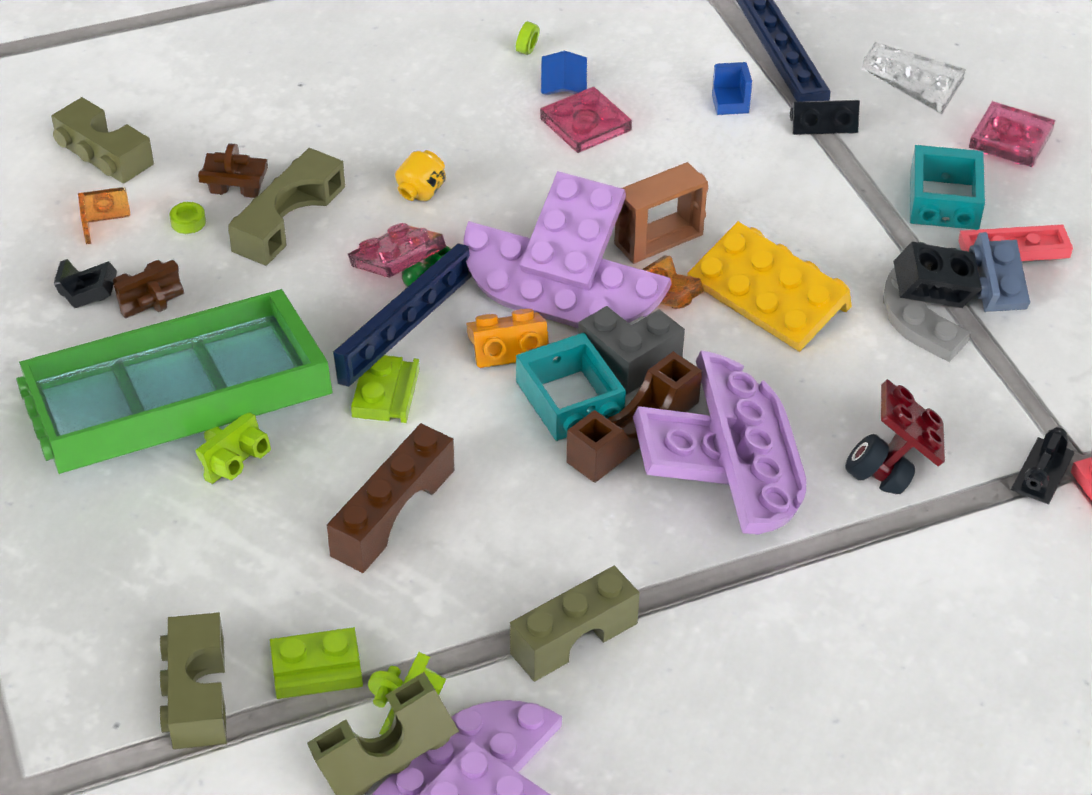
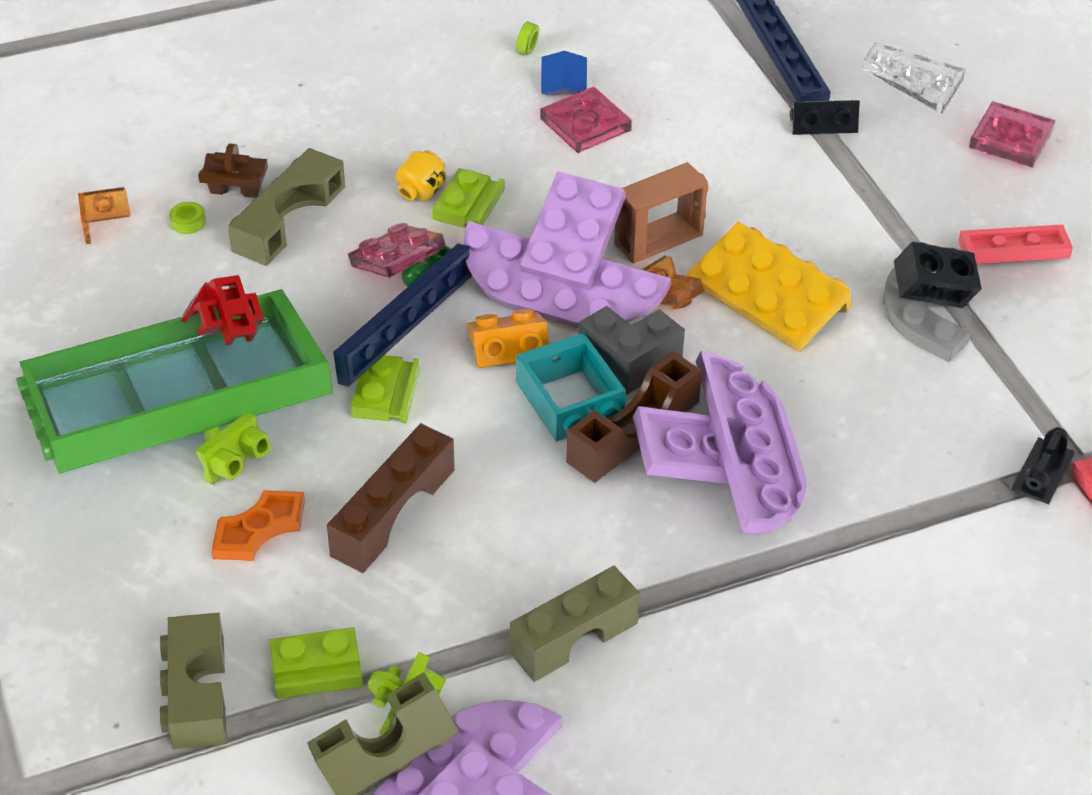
(84, 286): black bracket -> none
(85, 132): olive arch -> none
(149, 288): reddish brown hips -> none
(229, 304): none -> red piece
(243, 534): none -> orange tile
(468, 198): none -> lime plate
(731, 88): blue panel -> none
(913, 428): dark red plate -> none
(953, 167): teal window -> none
(1000, 274): sand blue bracket -> none

